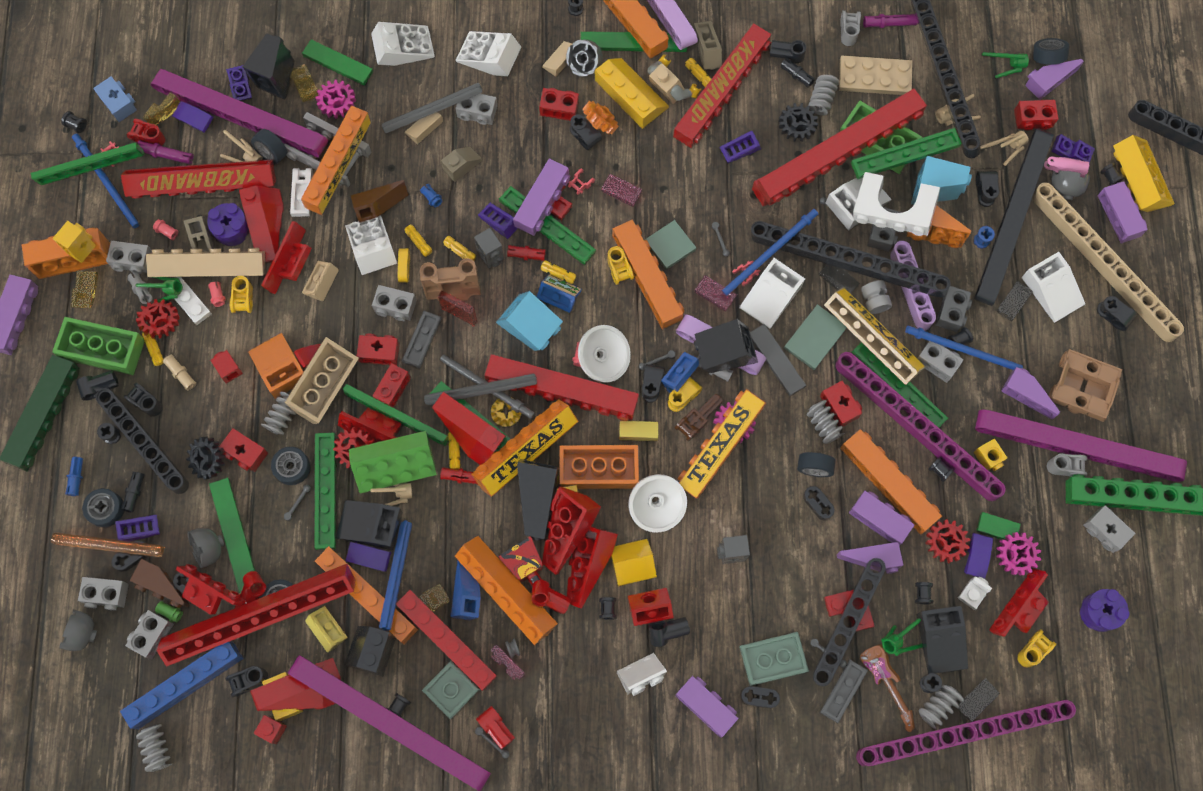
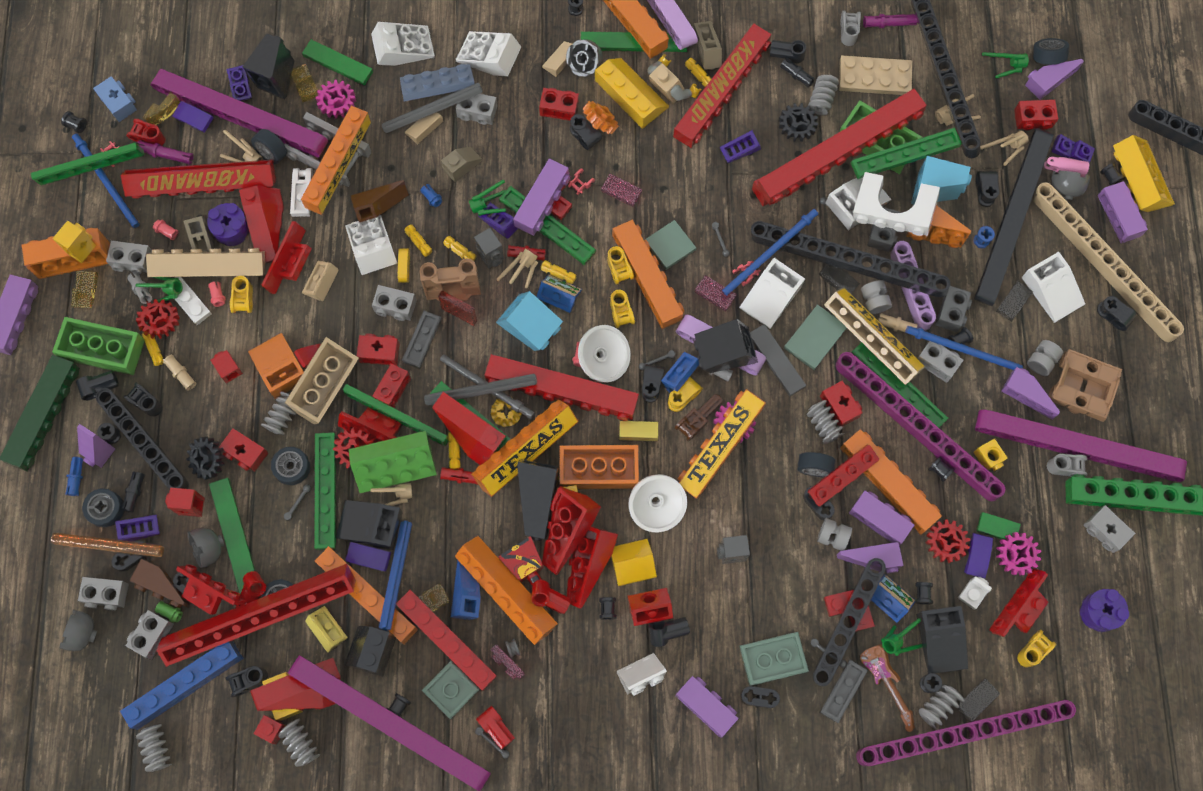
(93, 447): none -> medium lavender slope
(185, 502): none -> red brick
(298, 744): none -> light grey piece
(436, 82): none -> sand blue plate
(478, 204): none -> green plant
(526, 259): none -> tan plant
(621, 312): none -> yellow piece
(841, 537): none -> light grey wheel
(843, 475): none -> red bracket
(892, 598): none -> blue panel
(895, 323): none -> tan pin
(1044, 358): none -> light grey wheel

